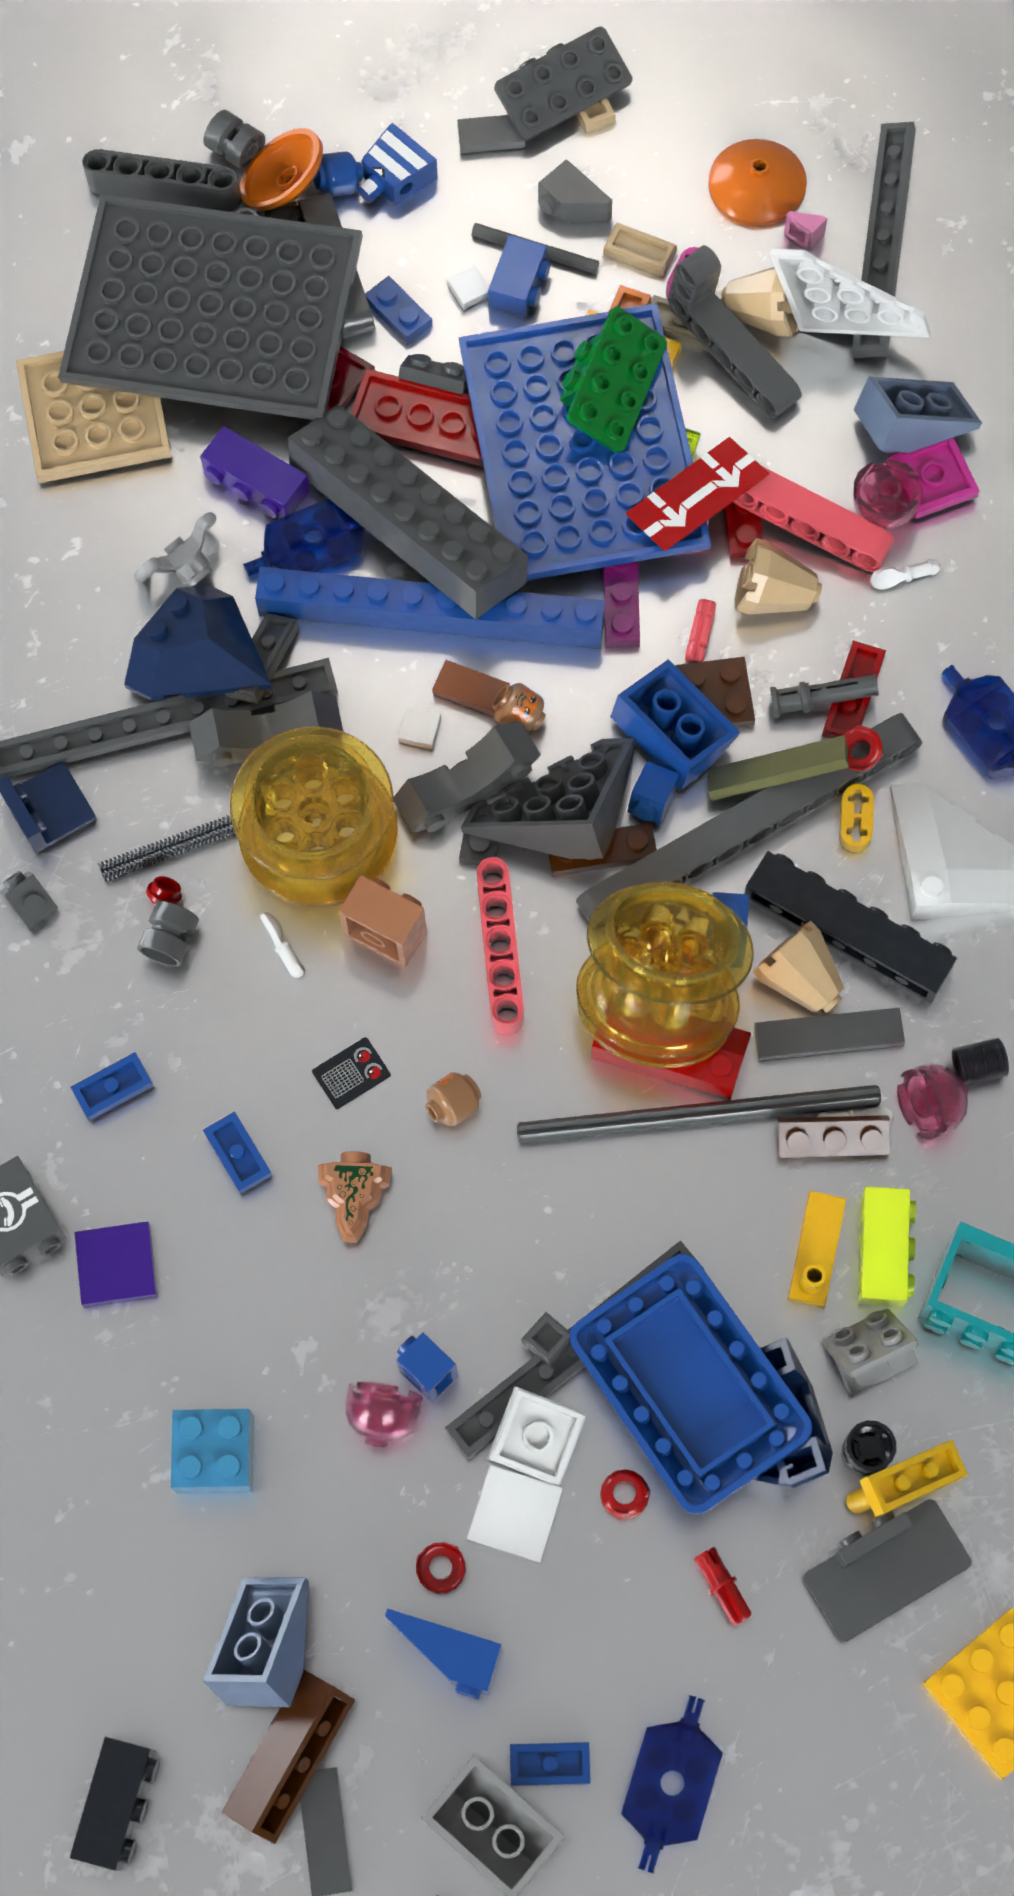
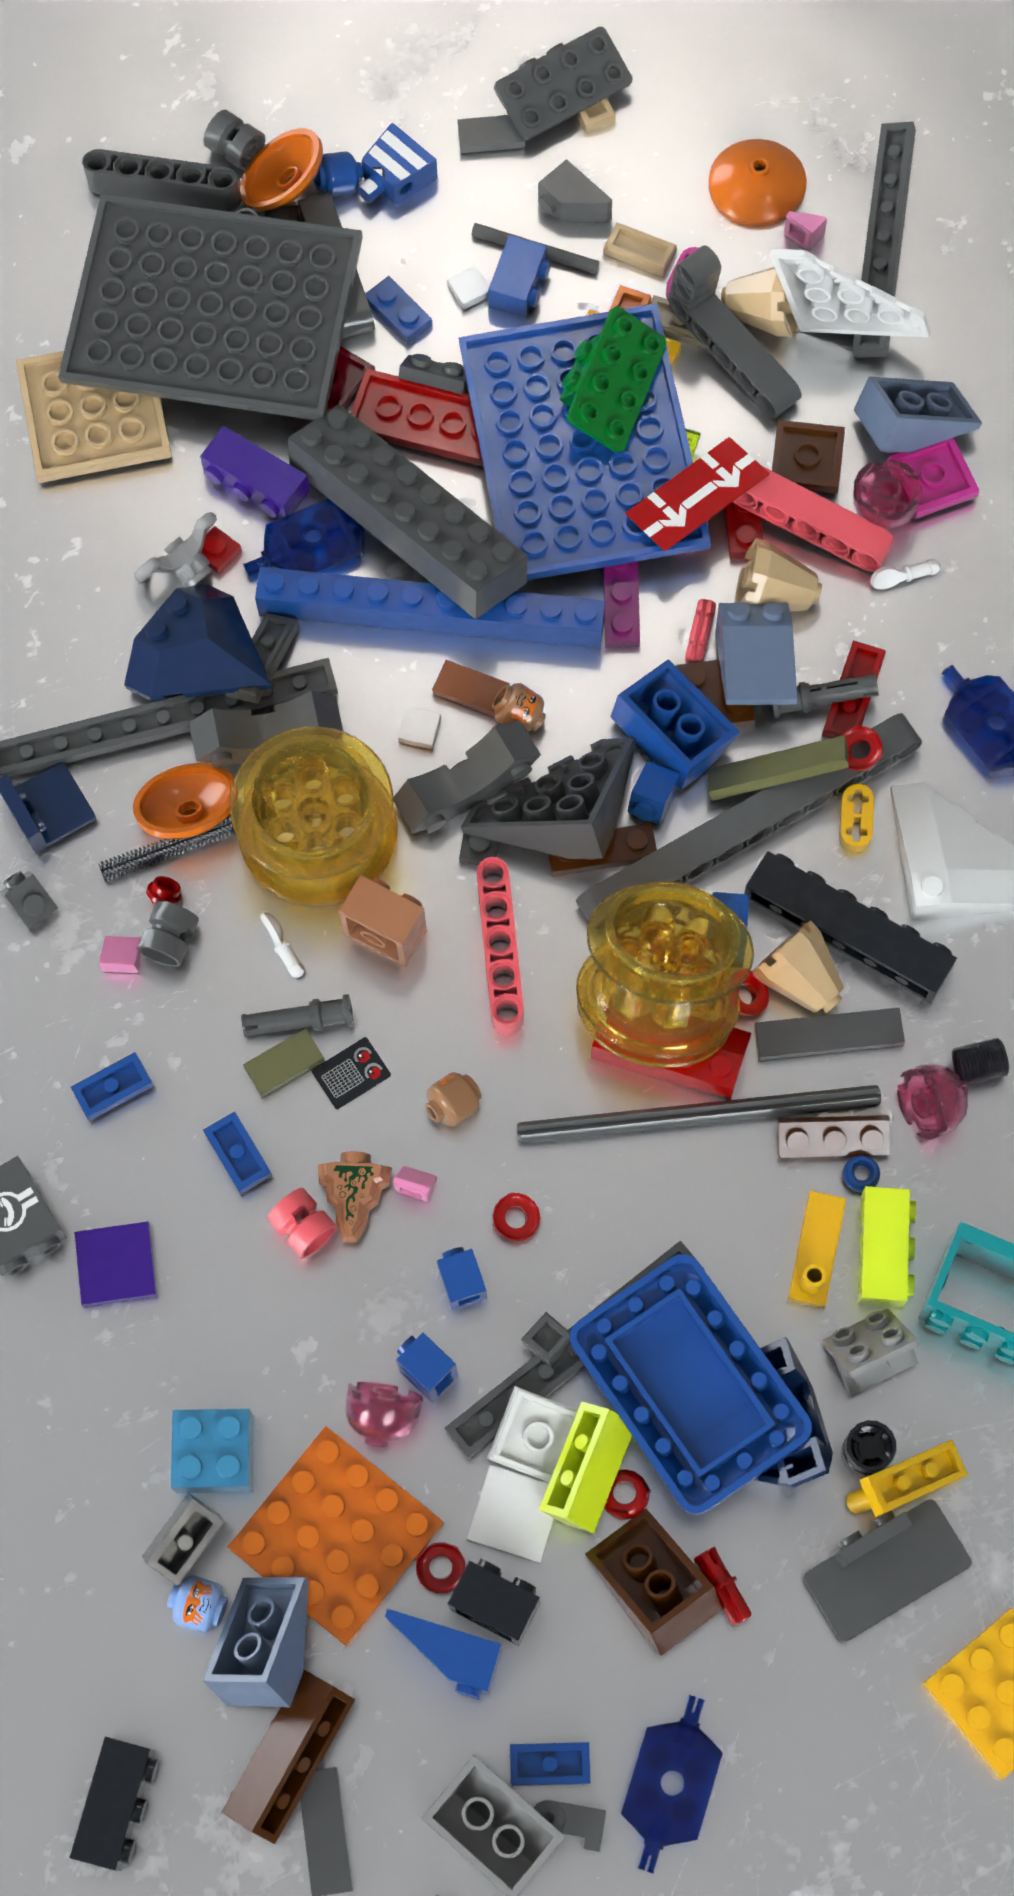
(120, 954): none -> bright pink slope
(182, 1539): none -> brick
(184, 801): none -> orange dish
(197, 1604): none -> light blue head
(220, 549): none -> red plate
(283, 1062): none -> olive tile
(309, 1233): none -> coral wheel
(314, 1015): none -> dark grey pin
(341, 1530): none -> orange plate
(415, 1183): none -> bright pink slope
(461, 1277): none -> blue brick
(494, 1601): none -> black brick
(531, 1213): none -> red piece
(575, 1821): none -> dark grey leg
(586, 1468): none -> neon yellow brick
(654, 1581): none -> reddish brown slope
(756, 653): none -> sand blue slope
(759, 994): none -> red piece
(809, 454): none -> reddish brown plate
(866, 1164): none -> blue plate

